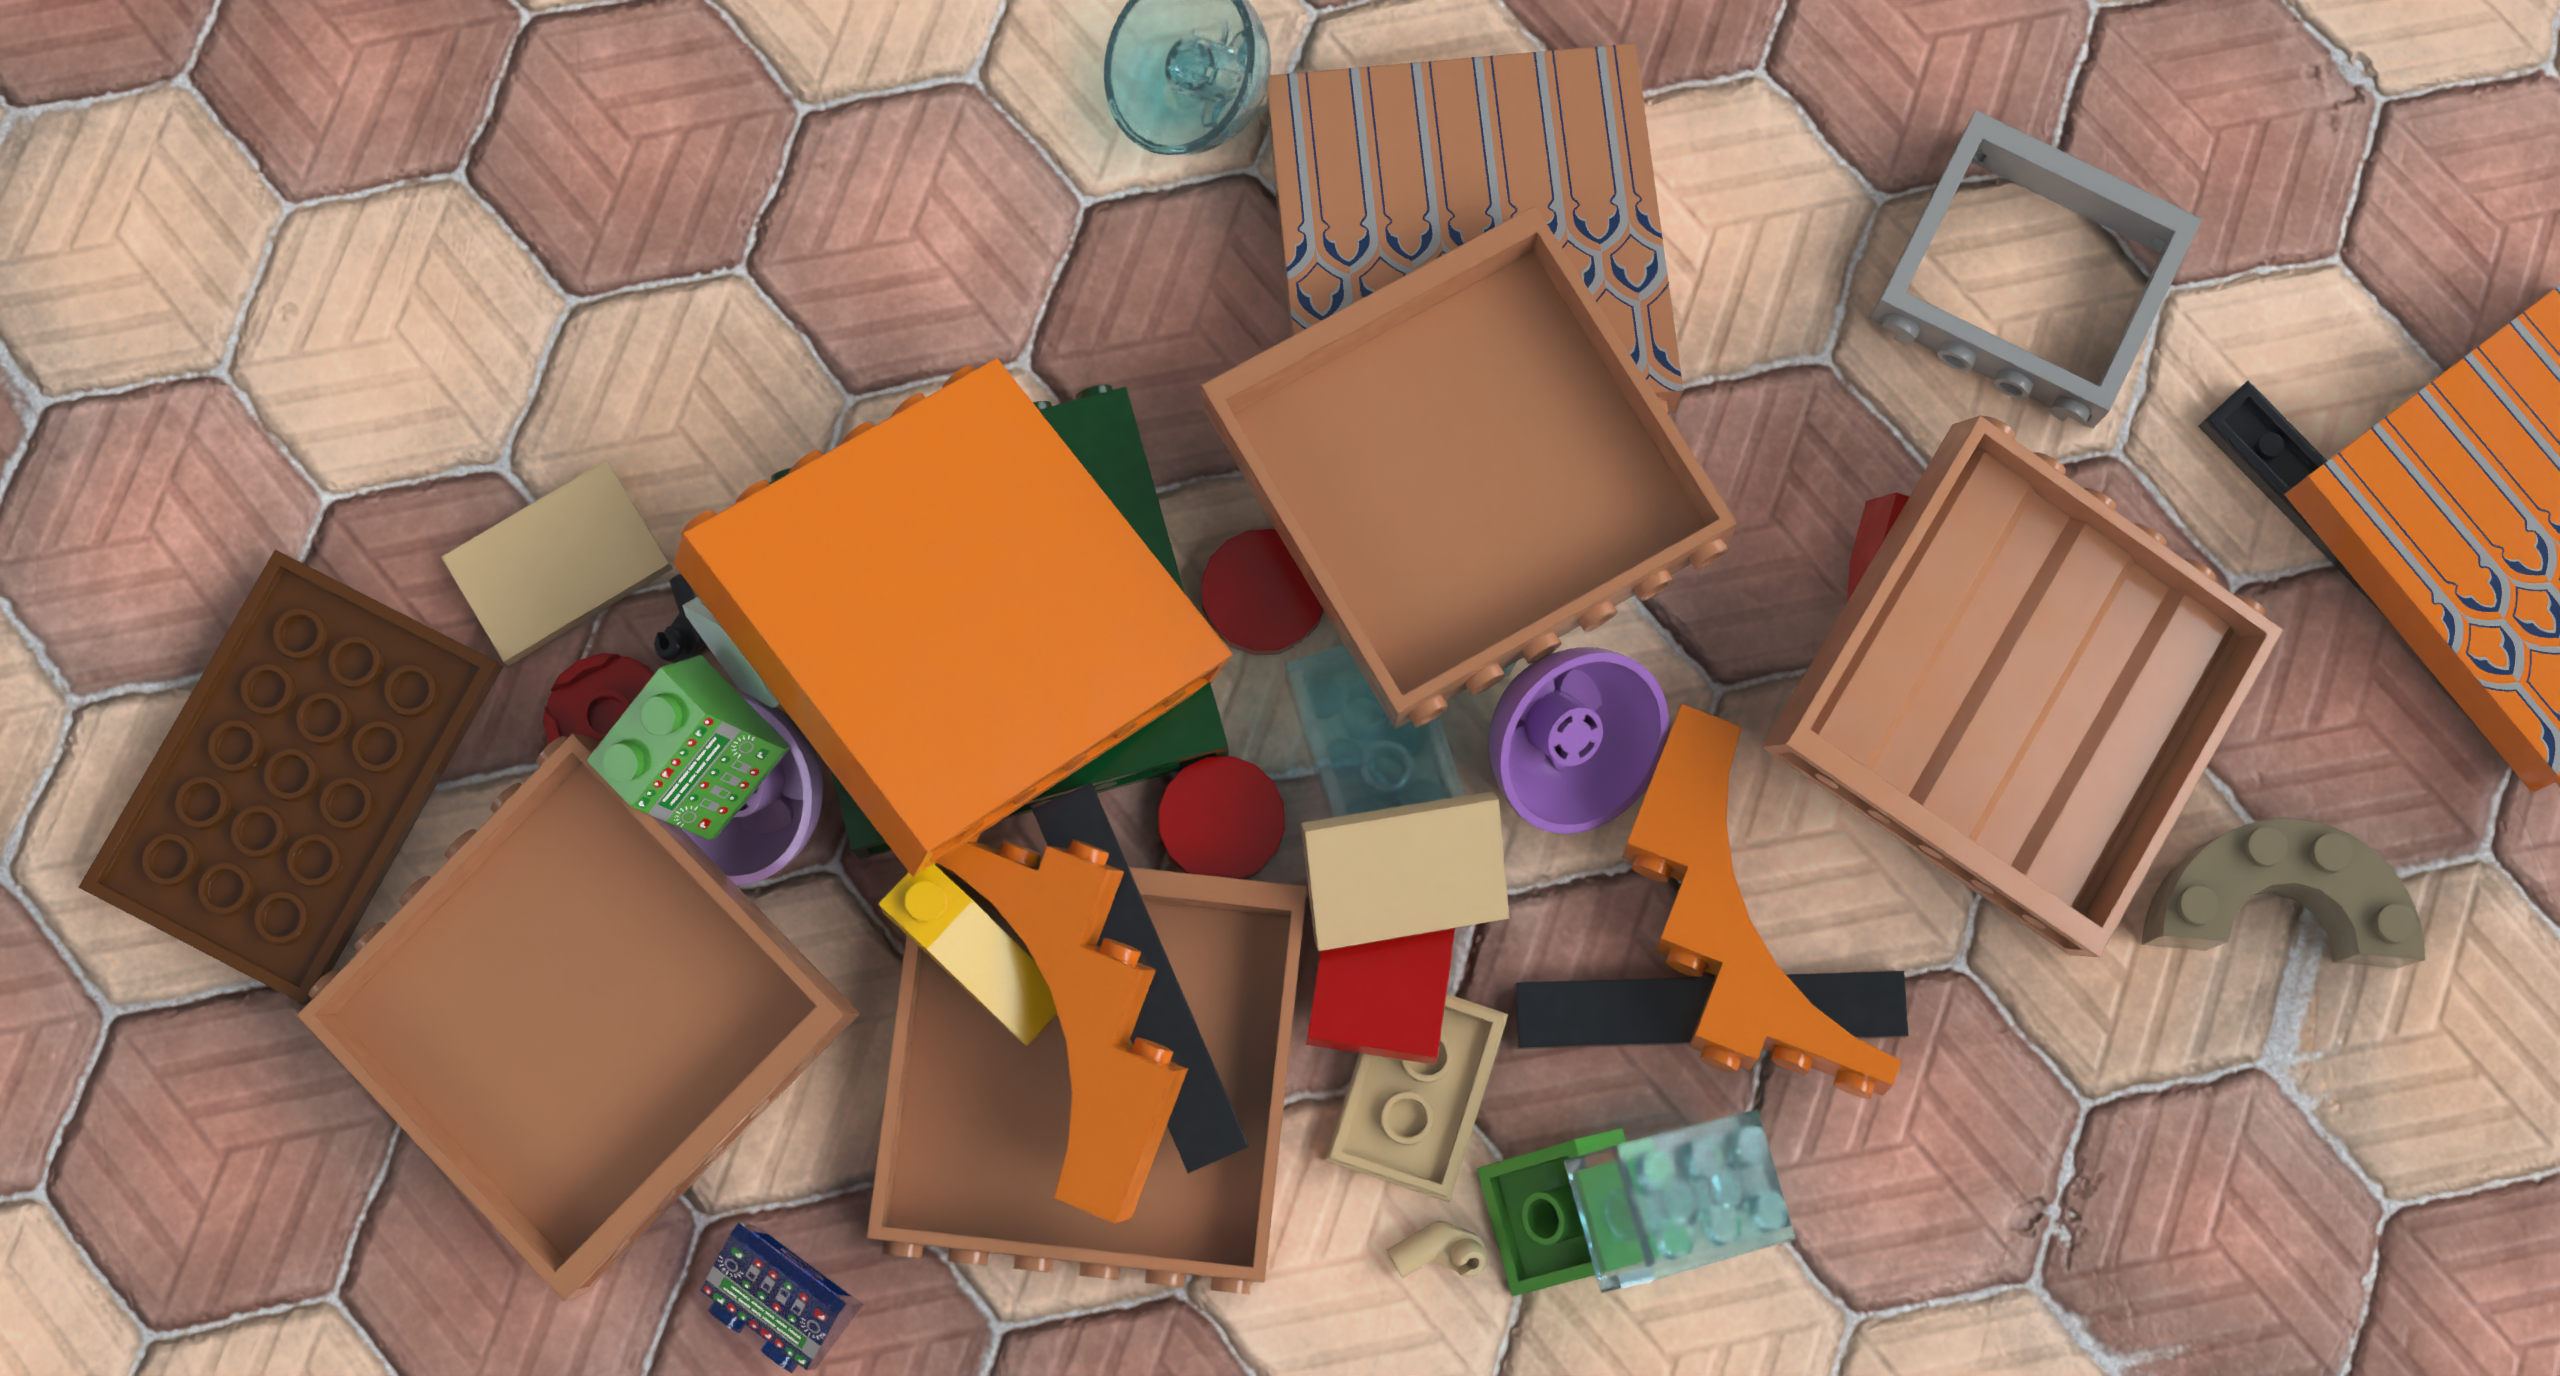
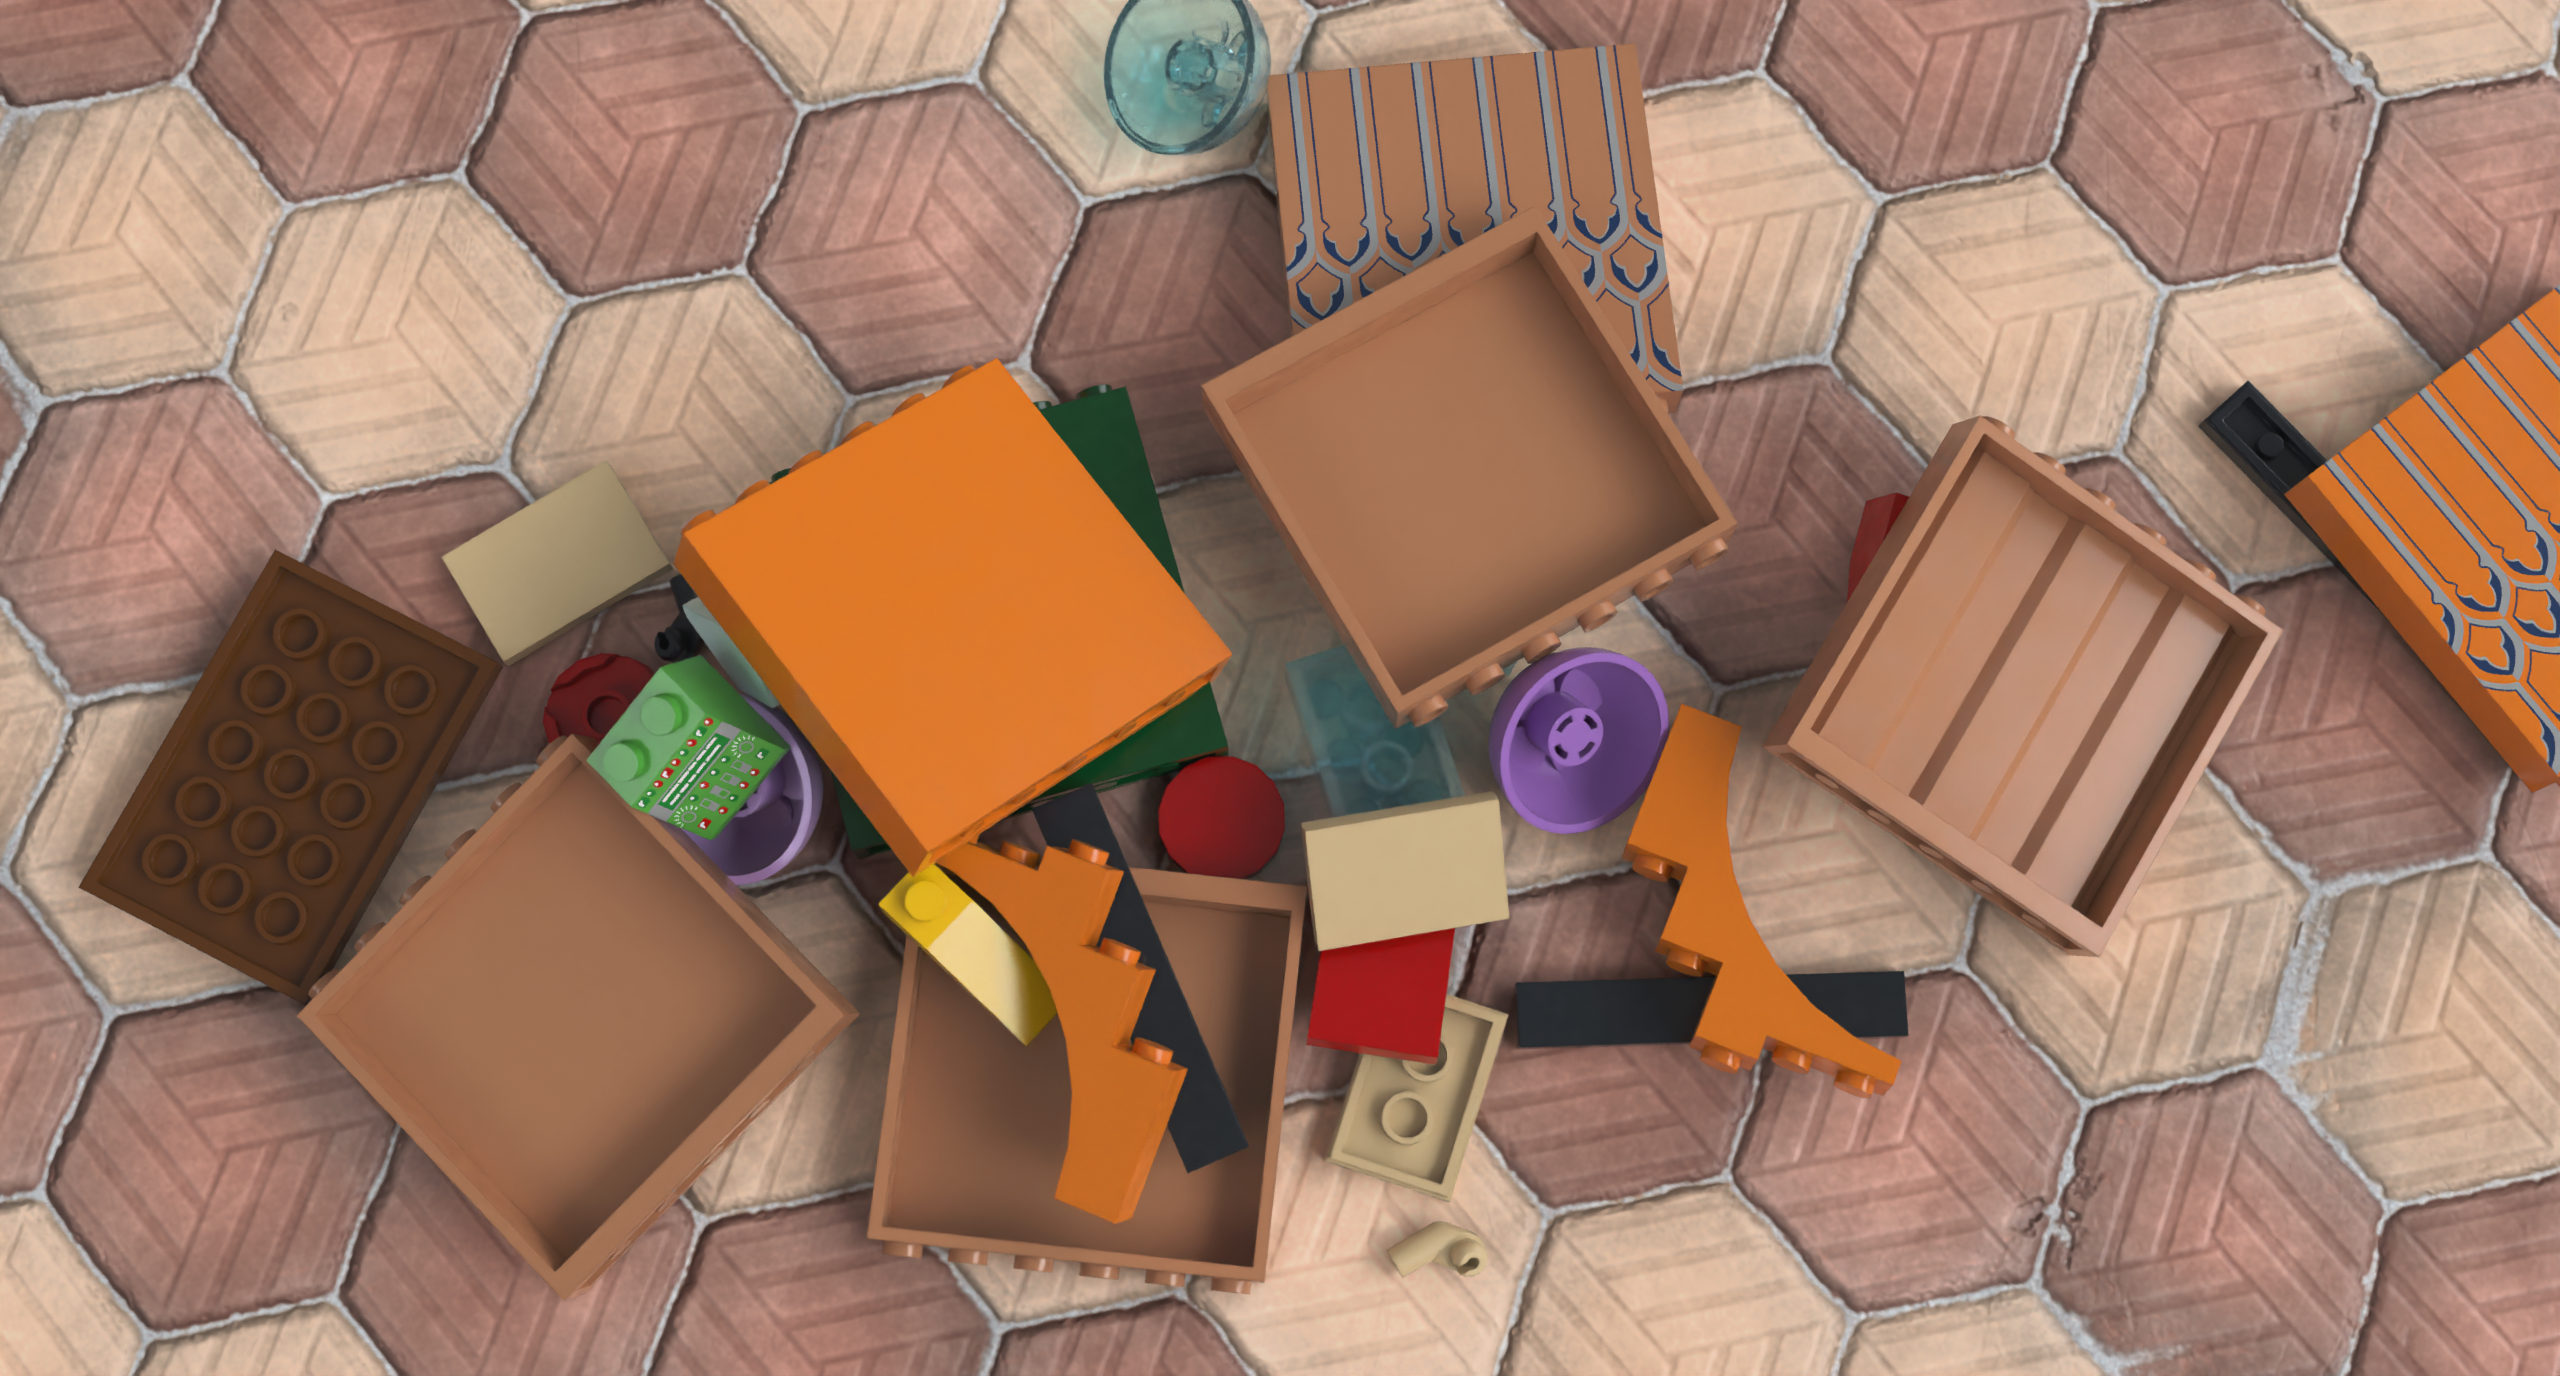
(778, 1297): clear blue slope -> none
(1258, 595): red tile -> none
(1538, 1215): bright green slope -> none
(1679, 1200): clear light blue brick -> none
(2078, 188): light grey window -> none
(2304, 860): dark tan brick -> none

